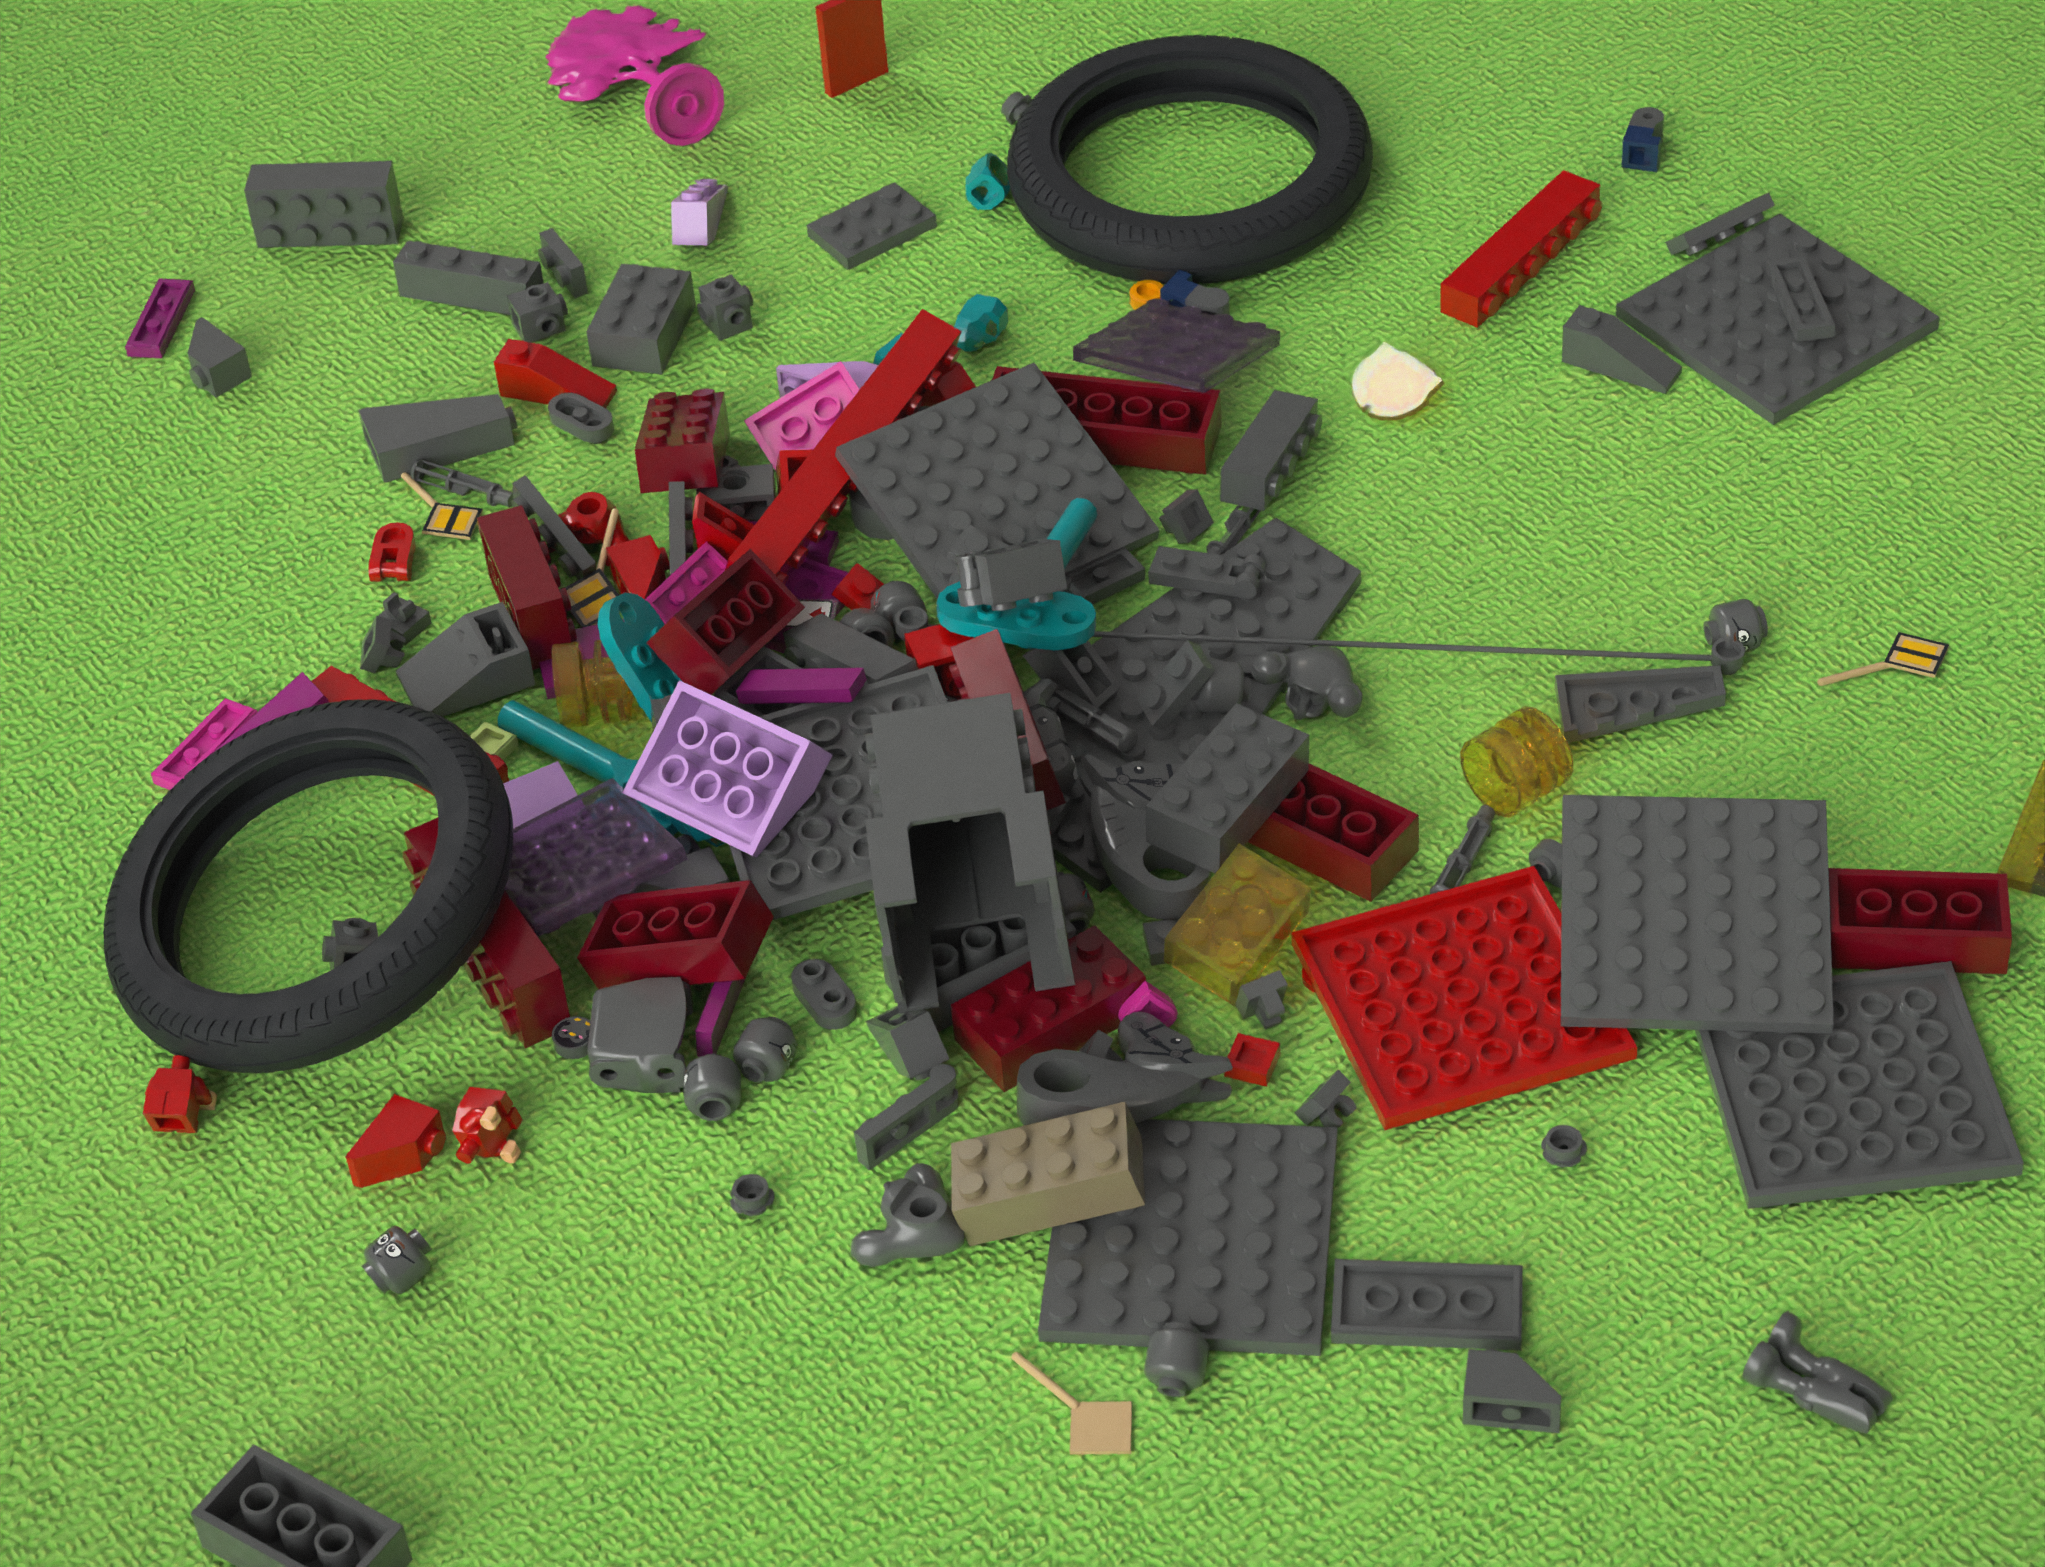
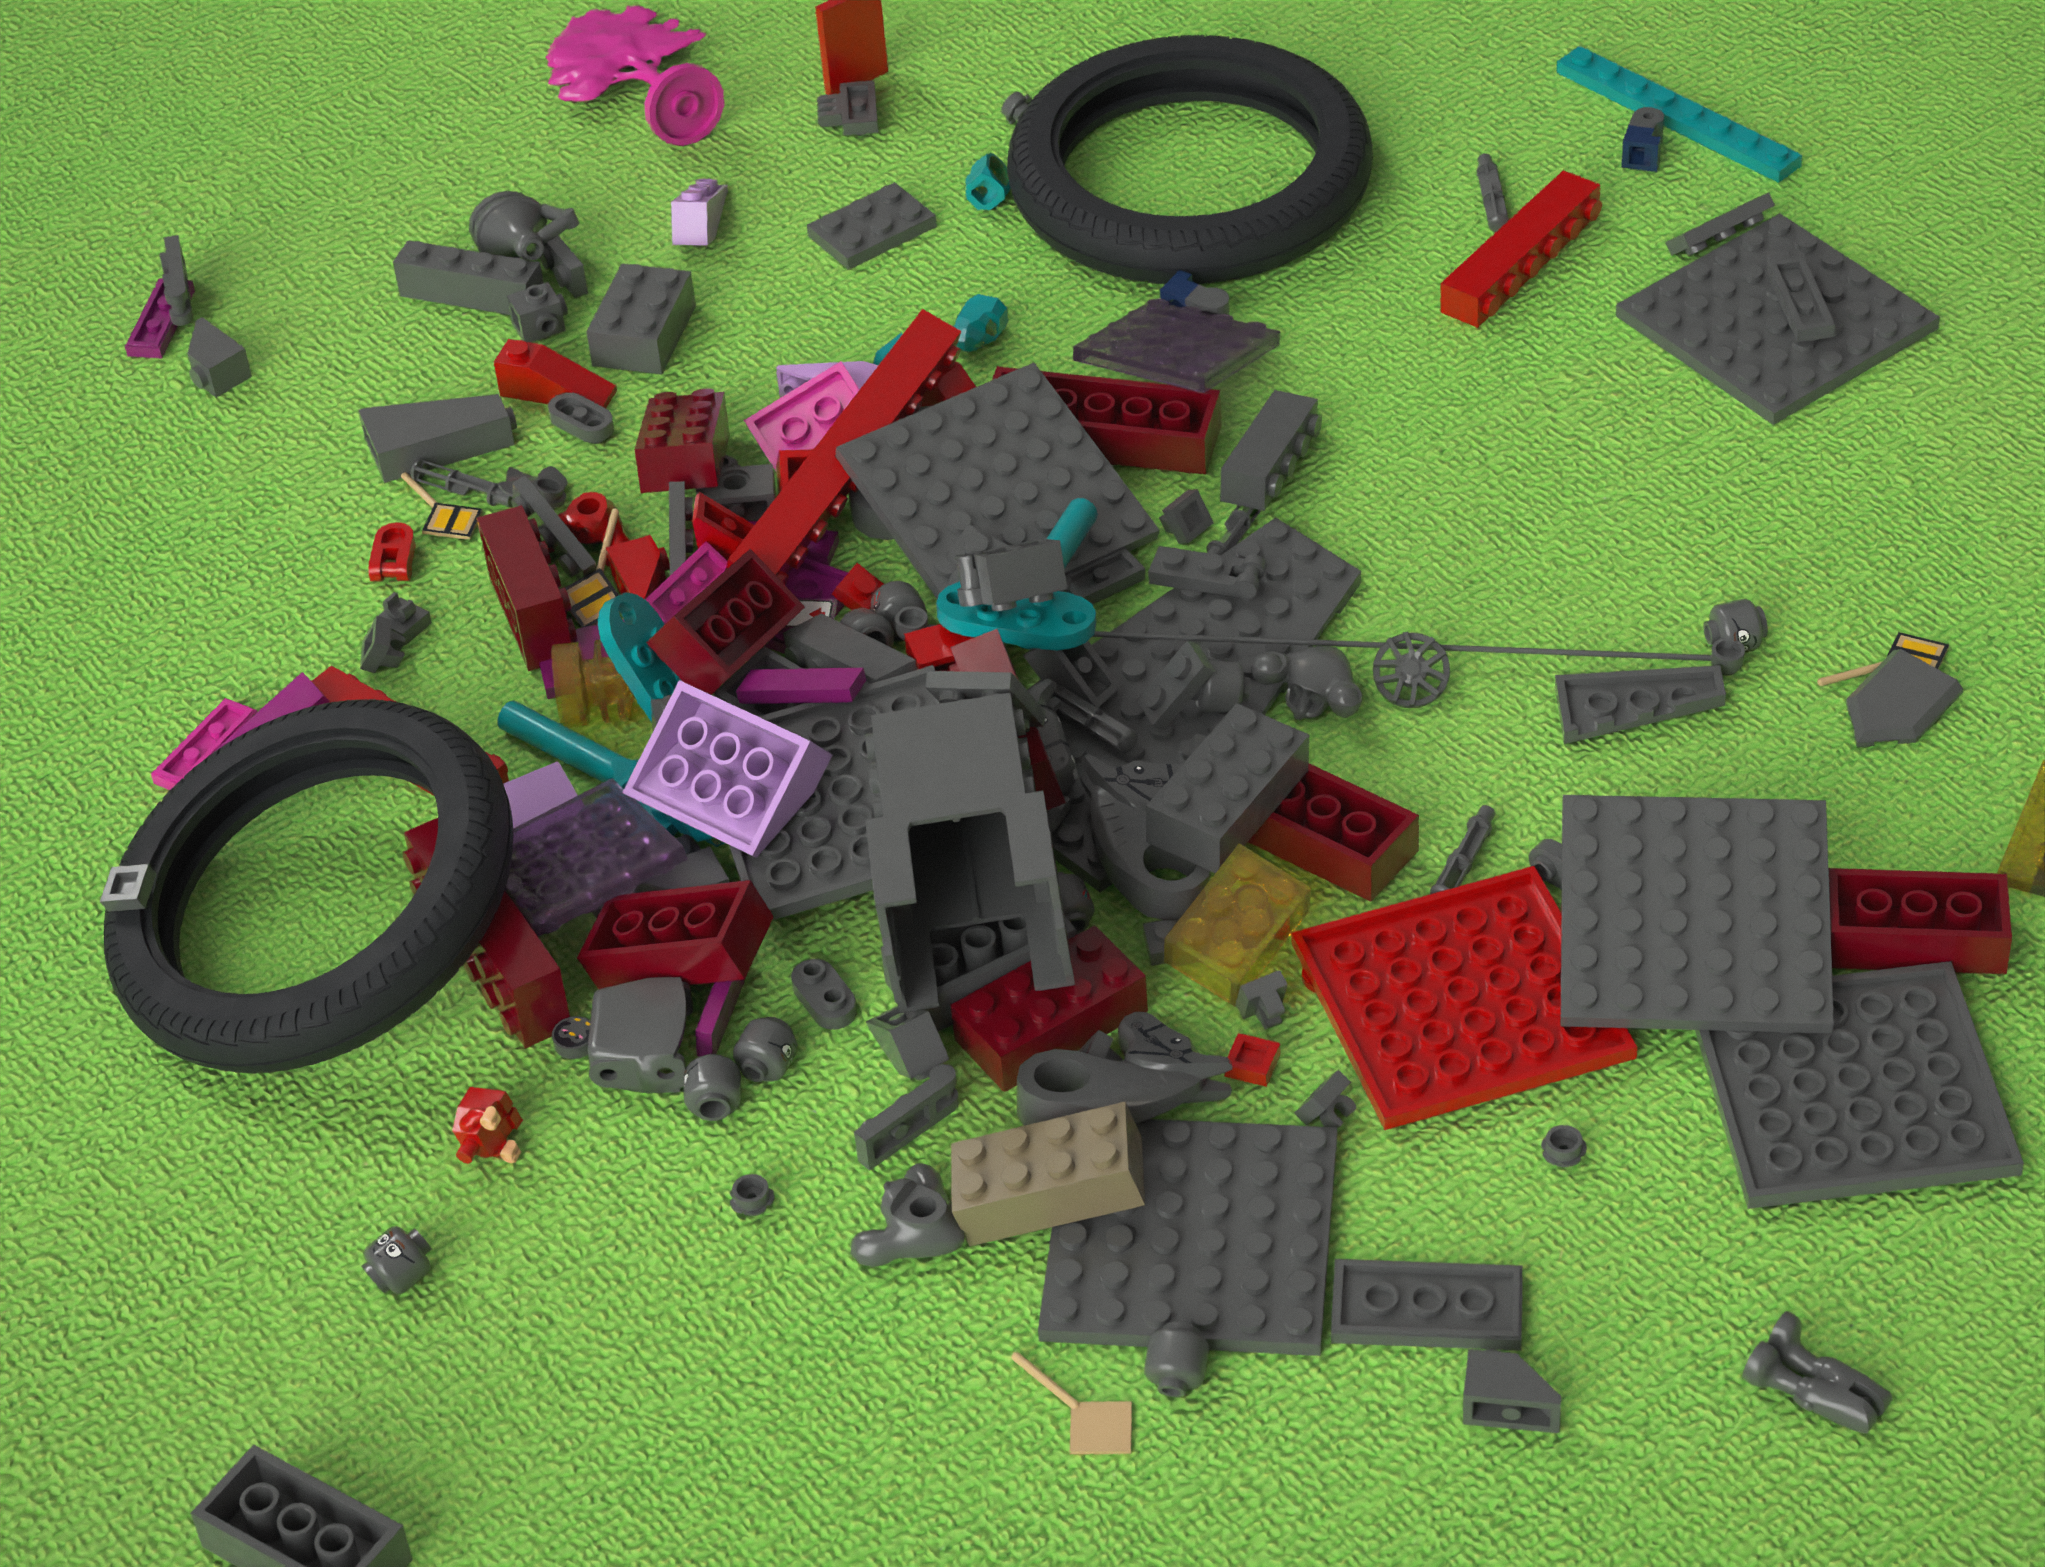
(128, 887): none -> dark grey plate
(176, 281): none -> dark grey plate
(176, 1098): red piece -> none
(324, 204): dark grey brick -> none
(347, 940): dark grey brick -> none
(396, 1142): red slope -> none
(469, 664): dark grey slope -> none
(495, 740): yellowish green tile -> none
(517, 225): none -> dark grey piece
(549, 484): none -> dark grey plate
(721, 301): dark grey brick -> none
(852, 108): none -> dark grey hinge
(958, 685): none -> dark grey plate
(1144, 291): light orange tile -> none
(1152, 1001): dark pink tile -> none
(1393, 384): clear yellow piece -> none
(1411, 670): none -> dark grey wheel
(1491, 192): none -> dark grey piece
(1516, 761): clear yellow wheel -> none
(1615, 350): dark grey slope -> none
(1680, 114): none -> teal plate
(1900, 700): none -> dark grey tile

